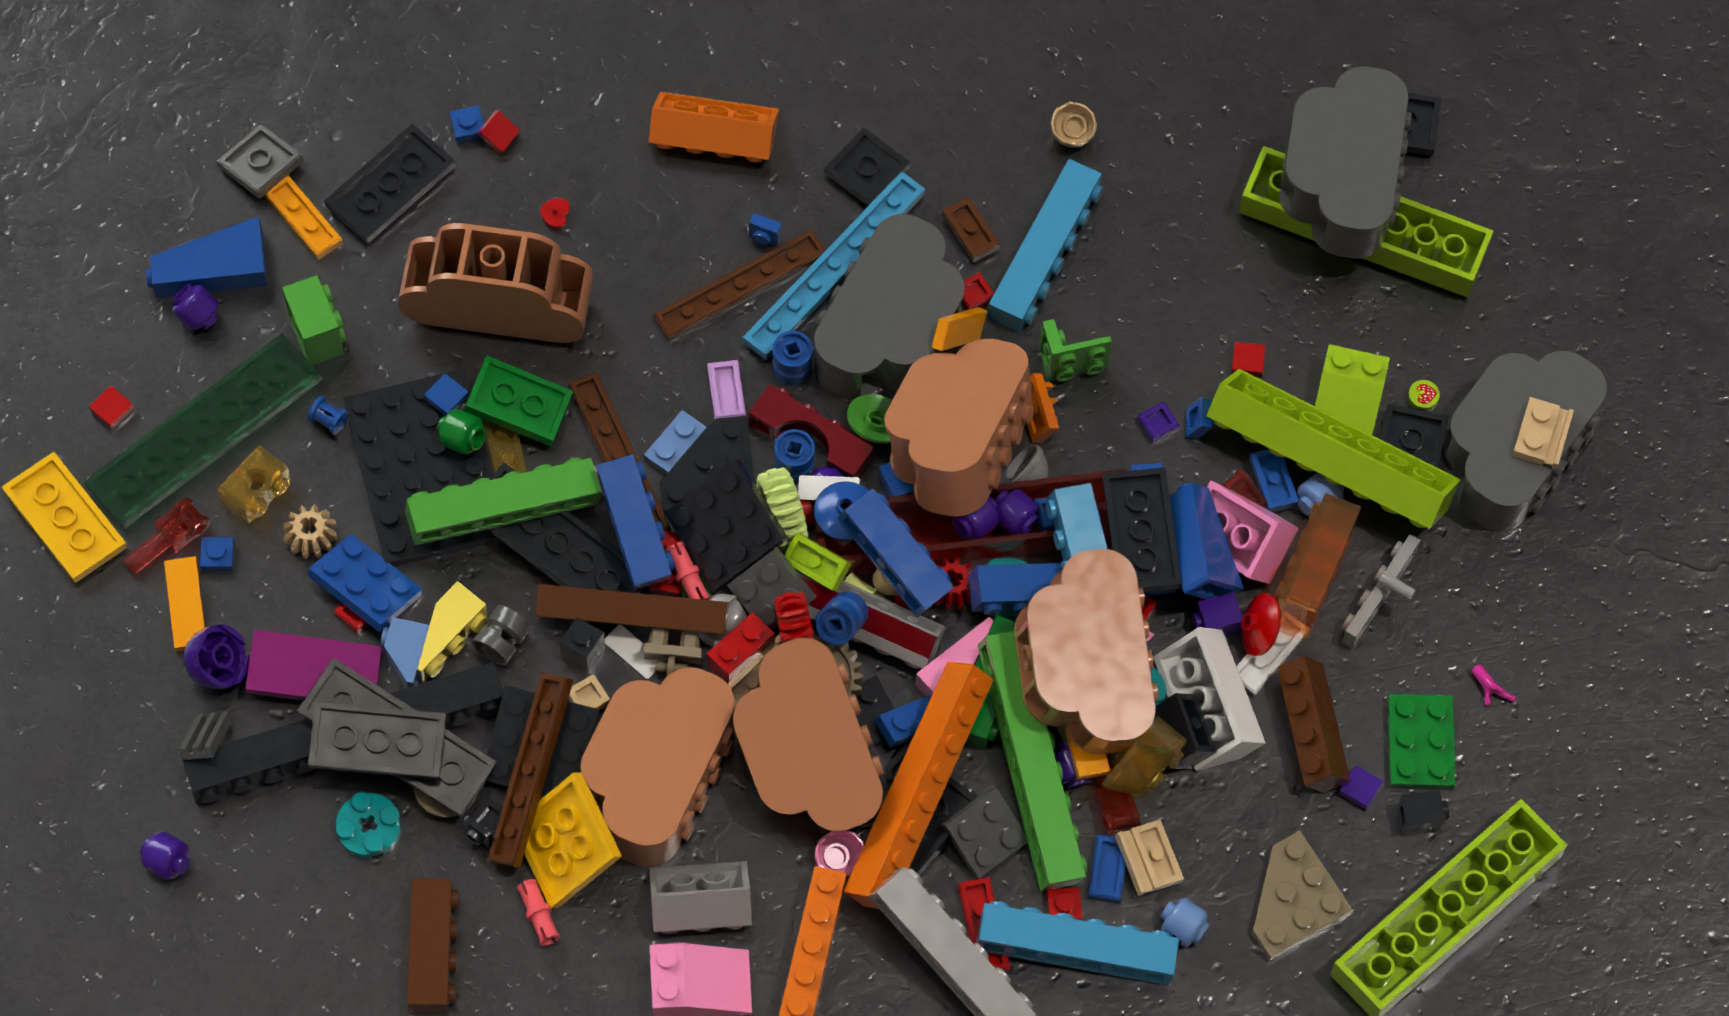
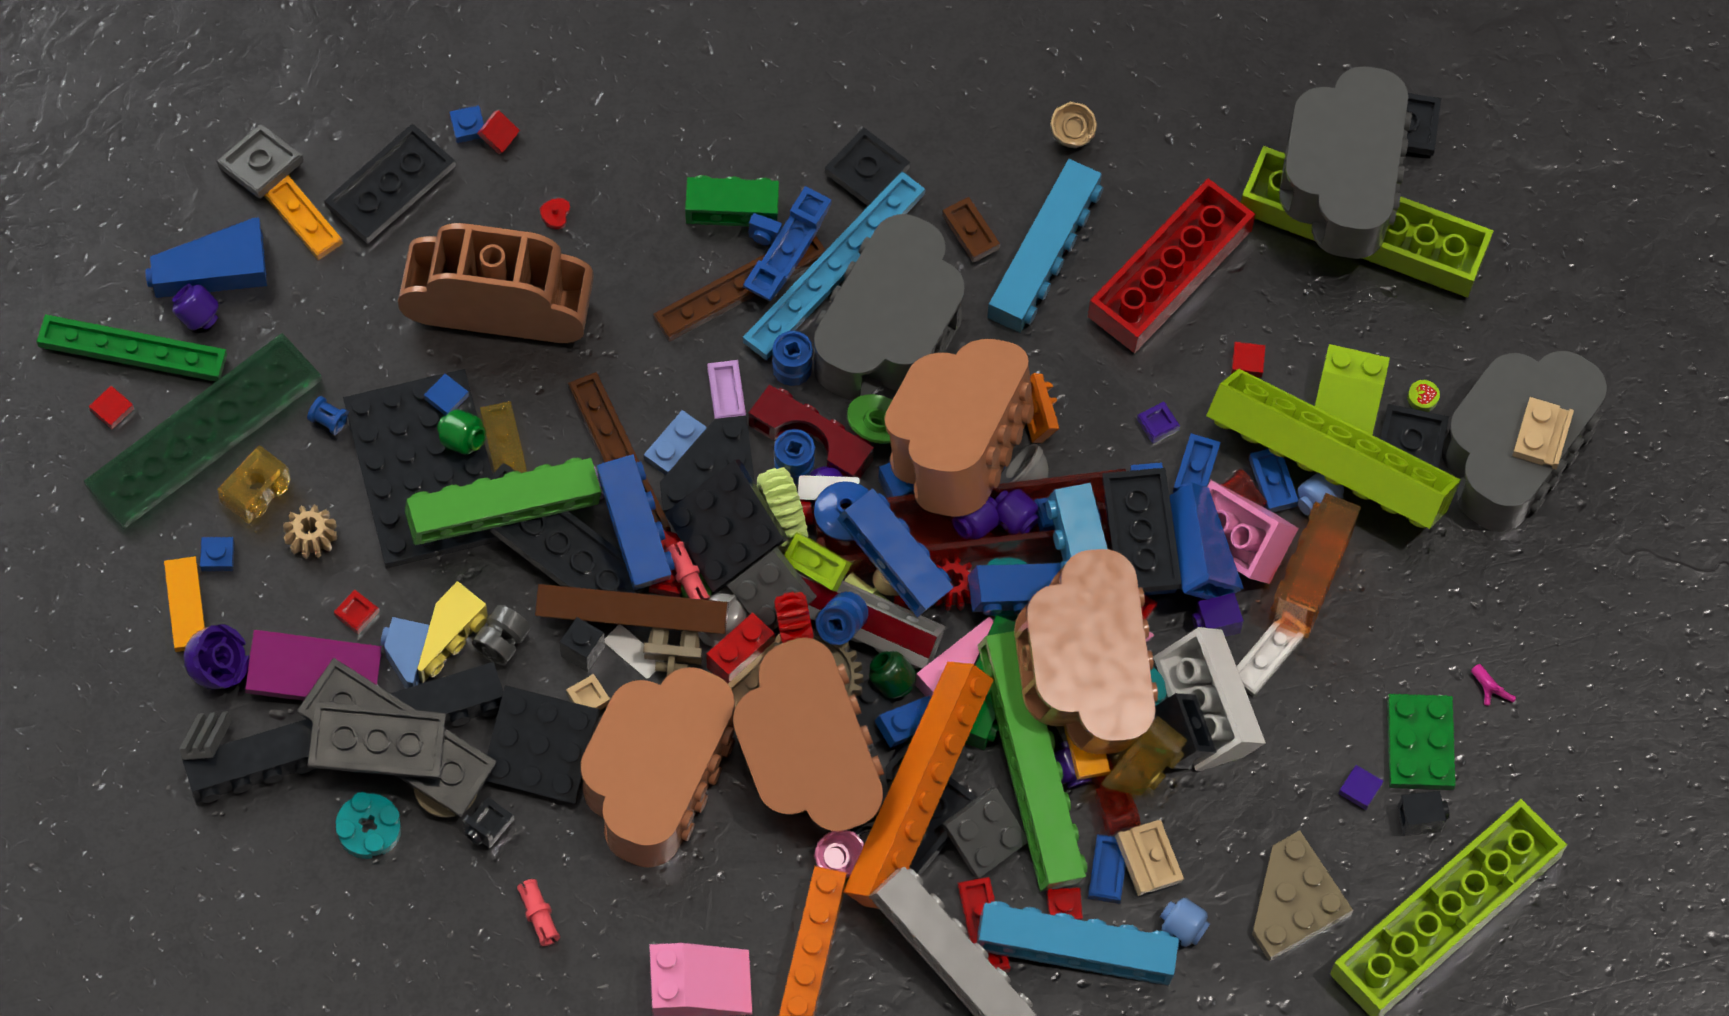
(64, 517): yellow plate -> none
(132, 348): none -> green plate
(165, 855): dark purple head -> none
(173, 530): clear red connector -> none
(314, 319): bright green brick -> none
(364, 582): blue plate -> none
(431, 946): reddish brown brick -> none
(518, 400): green plate -> none
(530, 770): reddish brown tile -> none
(569, 841): yellow plate -> none
(700, 897): light grey slope -> none
(713, 126): orange slope -> none
(730, 200): none -> green brick
(790, 244): none -> blue slope
(892, 674): none -> dark green head
(959, 329): light orange tile -> none
(976, 292): red tile -> none
(1065, 361): bright green bracket -> none
(1171, 265): none -> red brick
(1196, 420): blue plate -> none
(1197, 461): none -> blue plate
(1261, 624): red dish -> none
(1313, 724): reddish brown brick -> none
(1387, 580): light grey plate -> none

